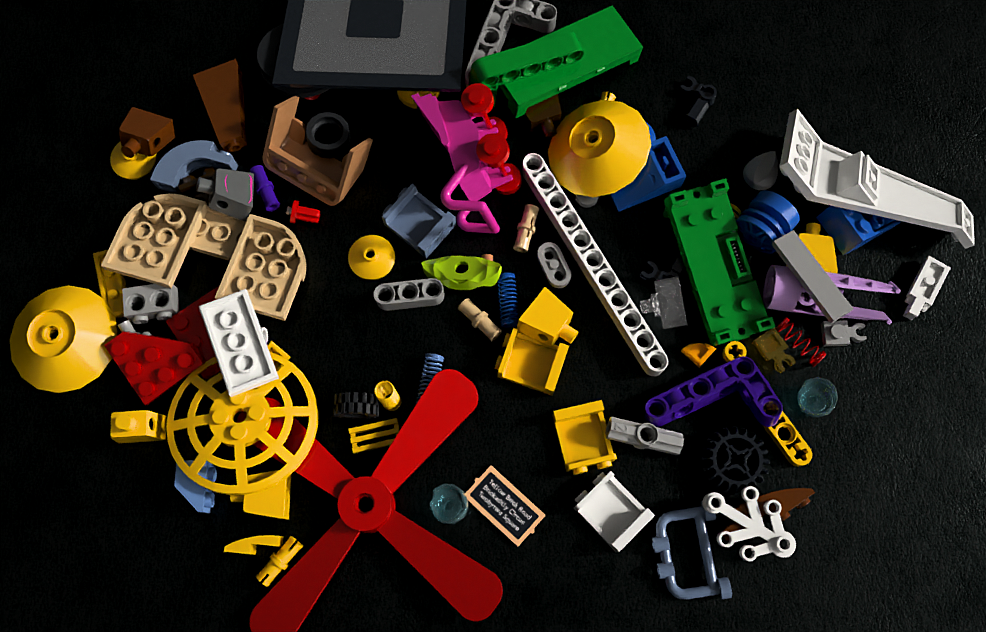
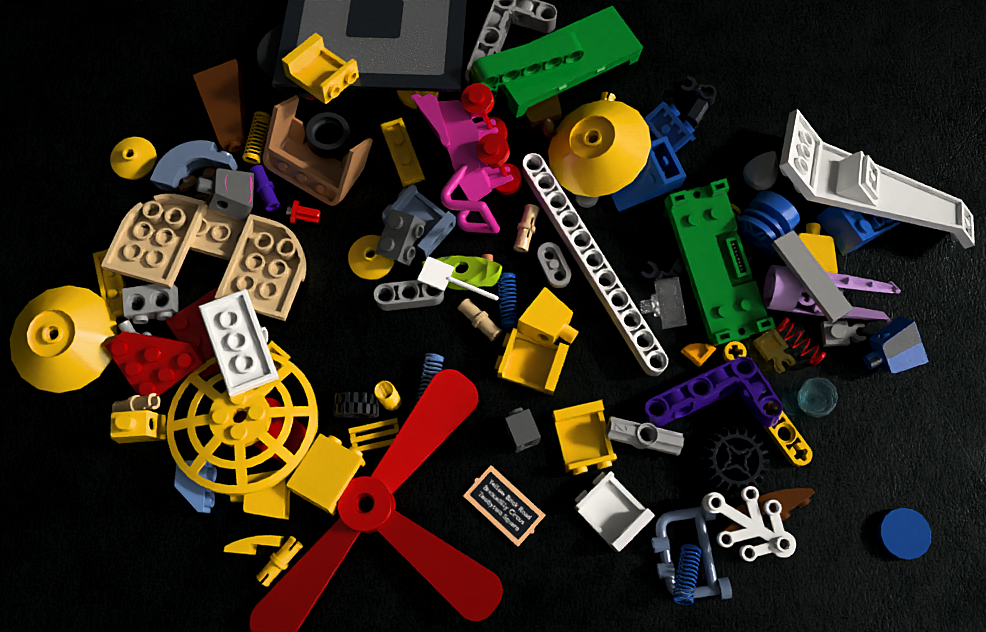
(137, 403): none -> tan pin
(145, 133): reddish brown torso -> none
(251, 155): none -> yellow piece
(319, 69): none -> yellow panel
(325, 472): none -> yellow panel
(400, 237): none -> dark grey bracket
(402, 152): none -> yellow tile
(438, 274): none -> white piece
(449, 503): clear light blue hair -> none
(522, 429): none -> dark grey brick
(665, 122): none -> blue bracket
(689, 554): none -> blue piece
(896, 347): none -> blue torso
(904, 533): none -> blue tile
(925, 287): white hinge -> none

